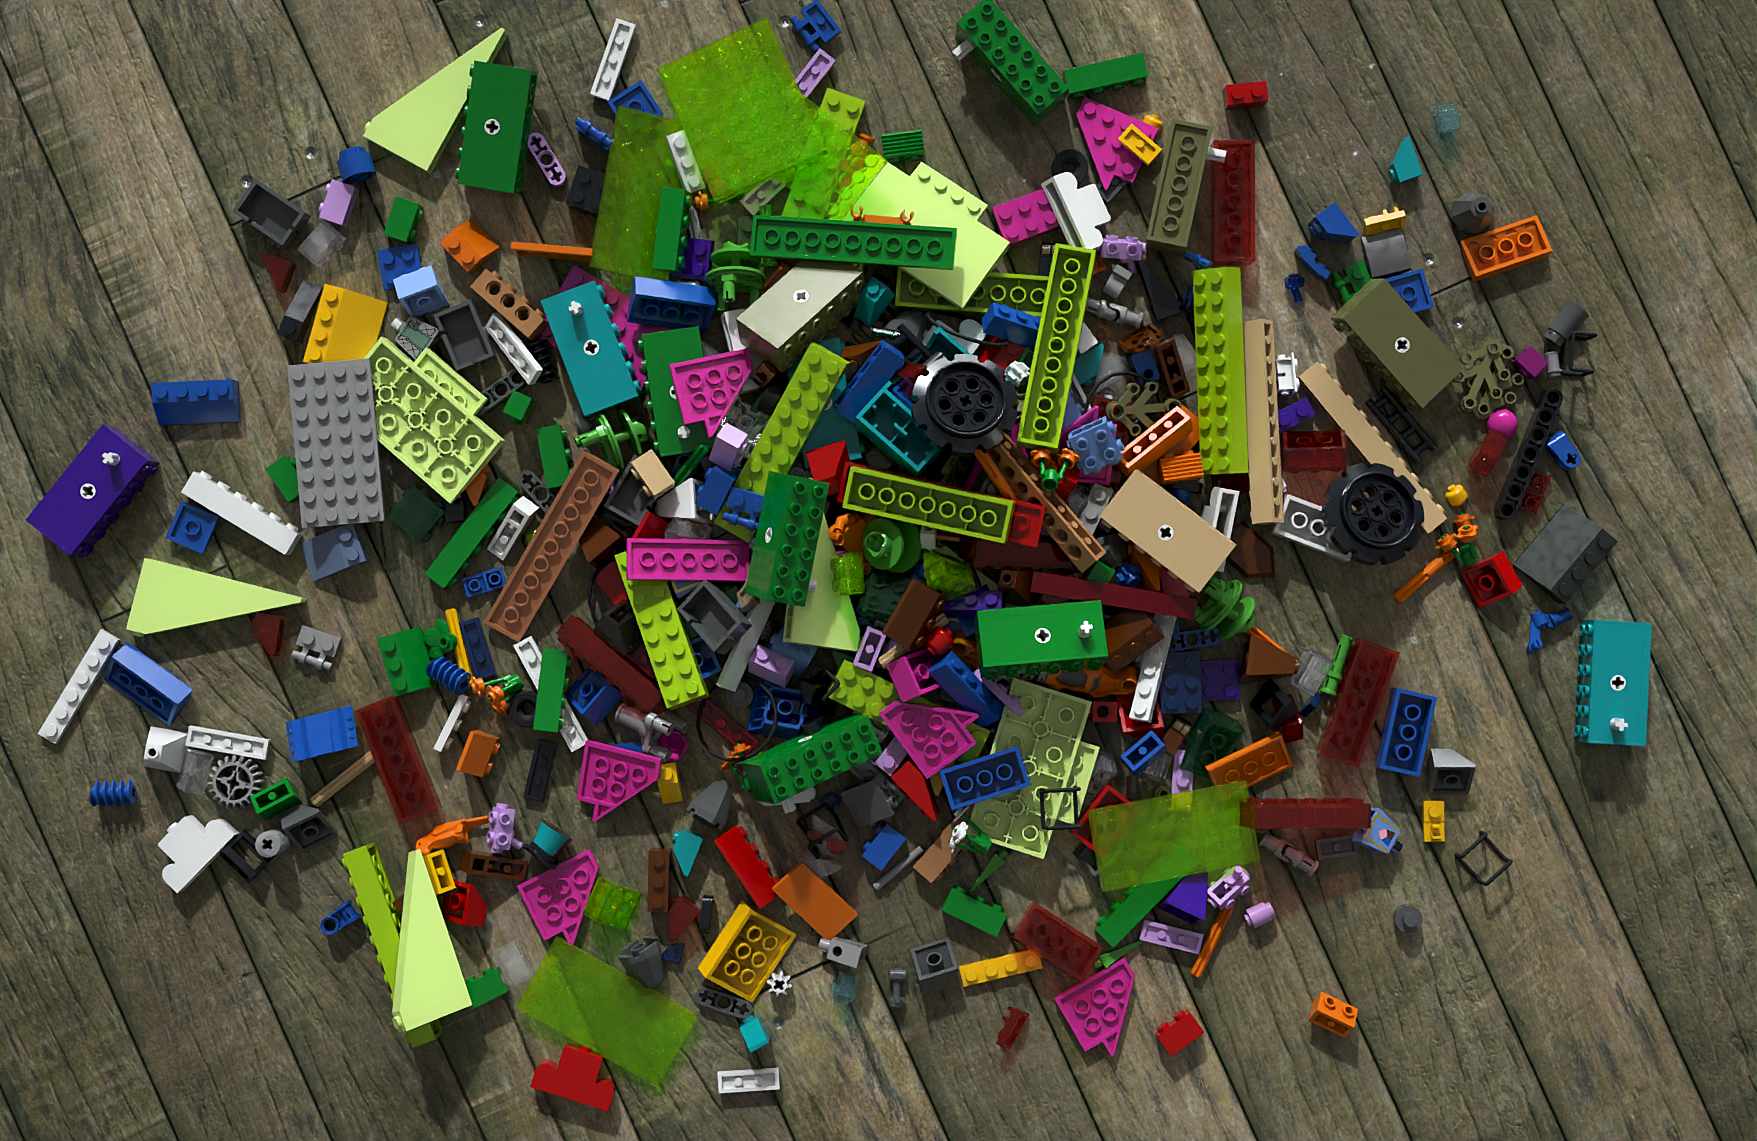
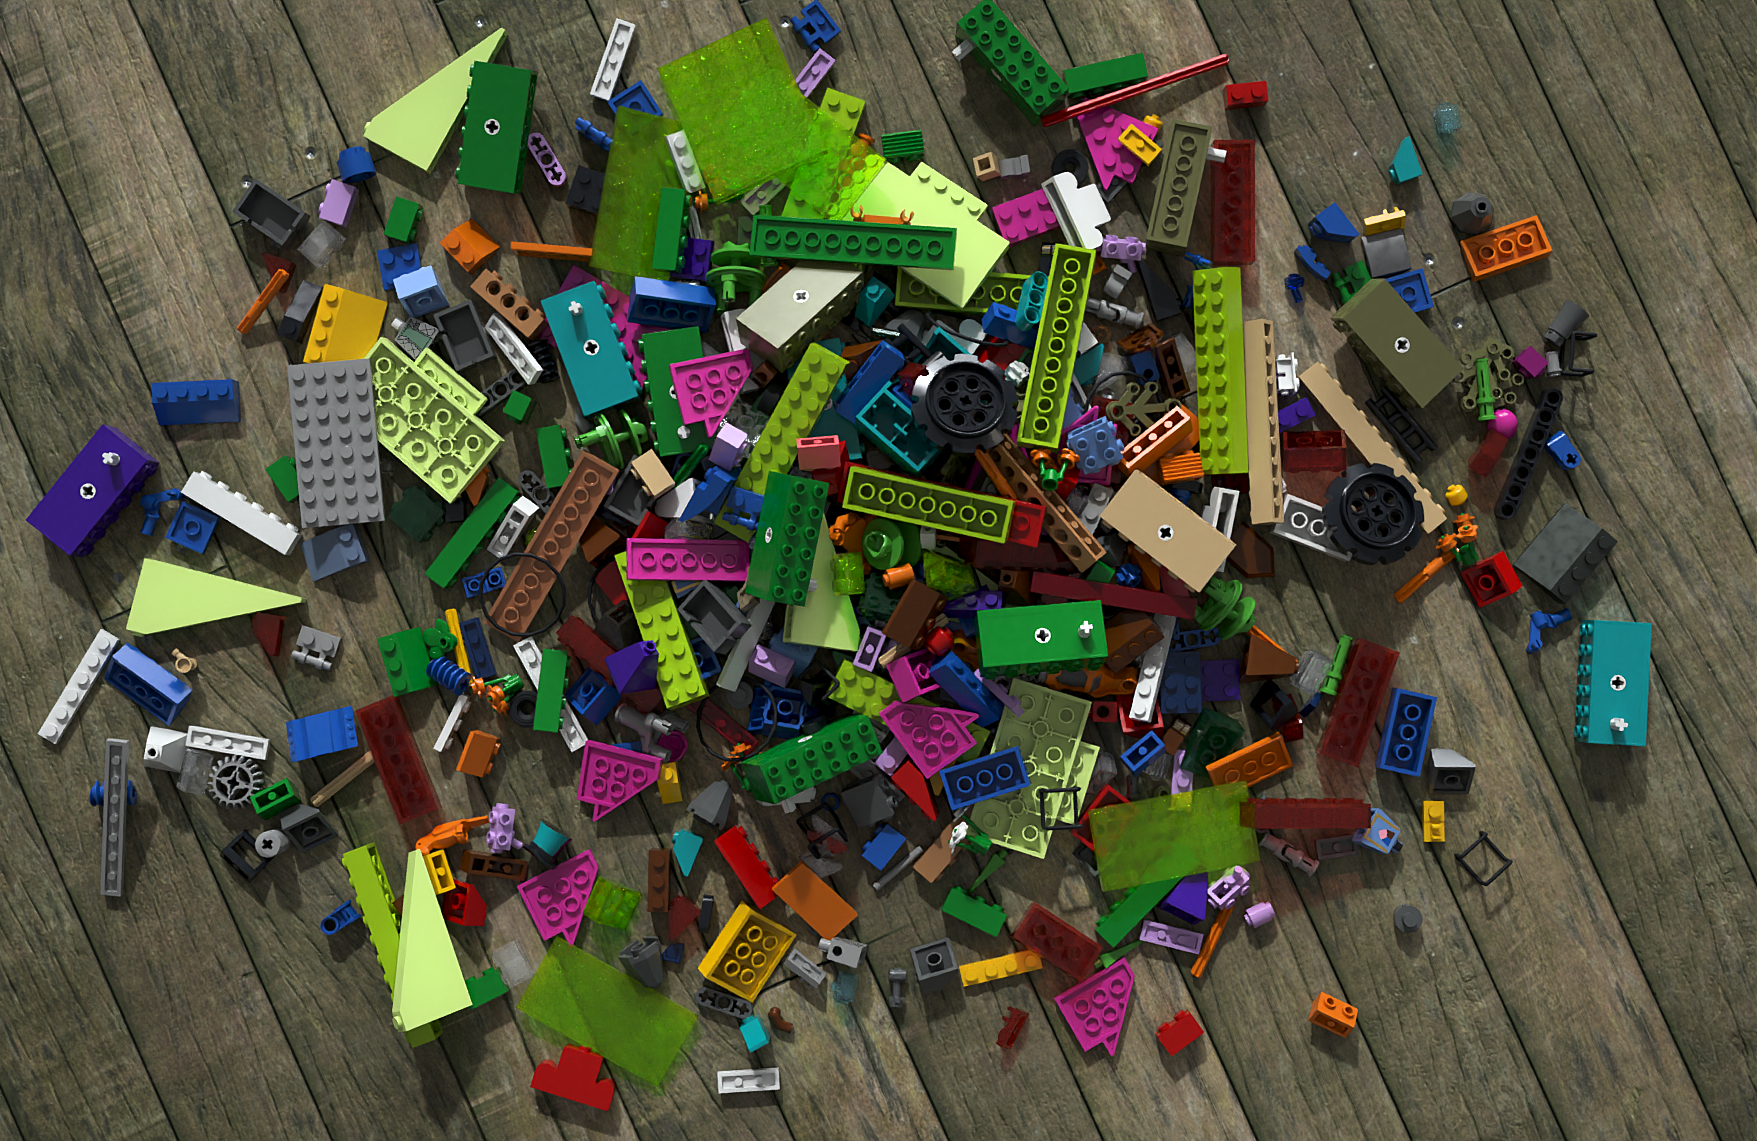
(114, 817): none -> light grey plate
(151, 505): none -> blue pin
(183, 663): none -> tan piece
(193, 849): white brick -> none
(263, 301): none -> orange axle
(523, 555): none -> black piece
(540, 770): black tile -> none
(634, 667): none -> dark purple slope
(706, 494): none -> blue slope
(776, 1021): none -> reddish brown arm
(778, 989): white gear -> none
(805, 968): none -> light grey plate
(818, 453): none -> coral brick
(898, 576): none -> orange brick
(982, 166): none -> tan plate
(1014, 167): none -> light grey leg
(1031, 301): none -> teal beam
(1134, 90): none -> red axle
(1485, 400): none -> bright green pin
(1534, 492): clear red slope -> none

